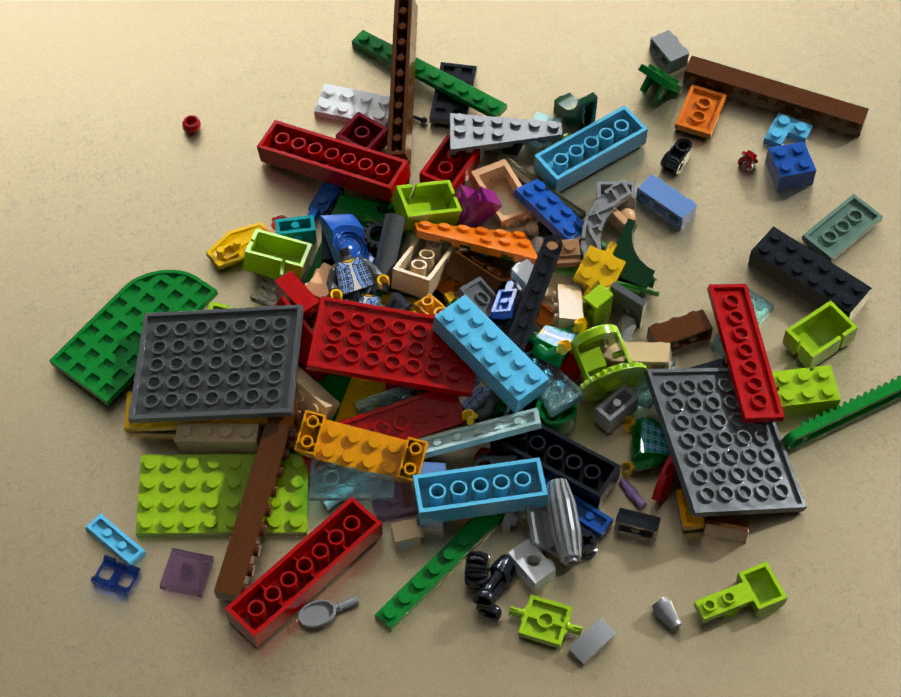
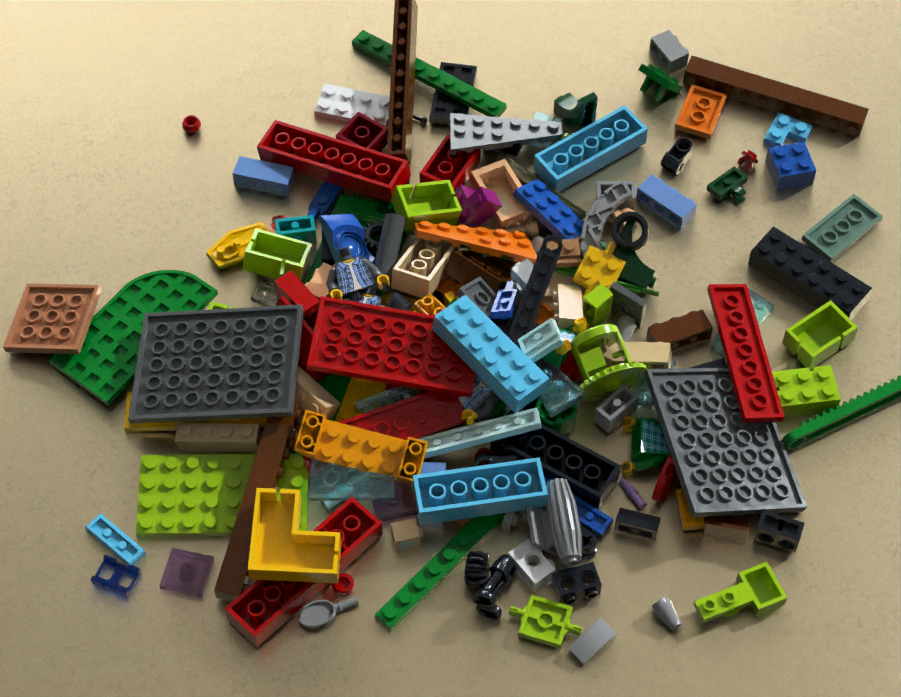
(52, 318): none -> nougat plate
(263, 176): none -> medium blue brick
(285, 552): none -> yellow piece
(344, 586): none -> red tile
(541, 340): none -> light aqua plate
(574, 579): none -> black brick
(627, 216): none -> black tyre
(727, 184): none -> dark green plate
(779, 531): none -> black brick

